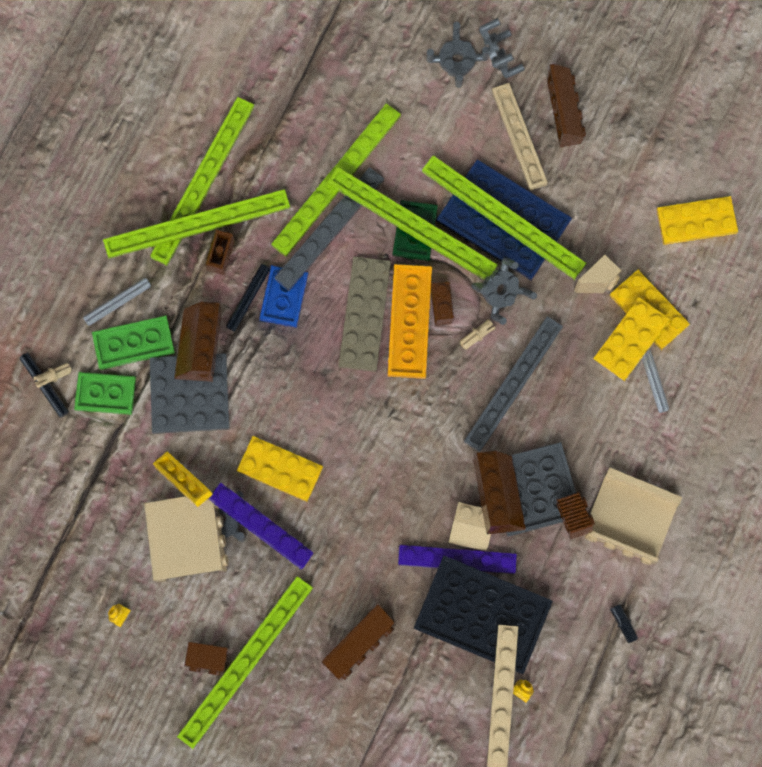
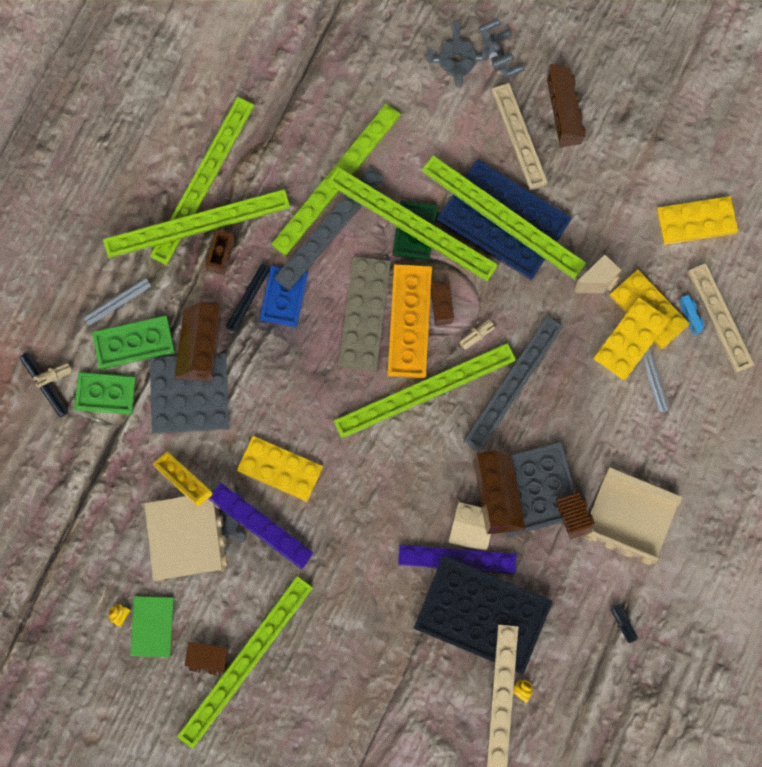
(152, 626): none -> bright green tile
(358, 643): reddish brown slope -> none
(424, 391): none -> lime plate
(509, 292): dark grey plate -> none
(689, 309): none -> dark azure plate
(720, 318): none -> tan plate

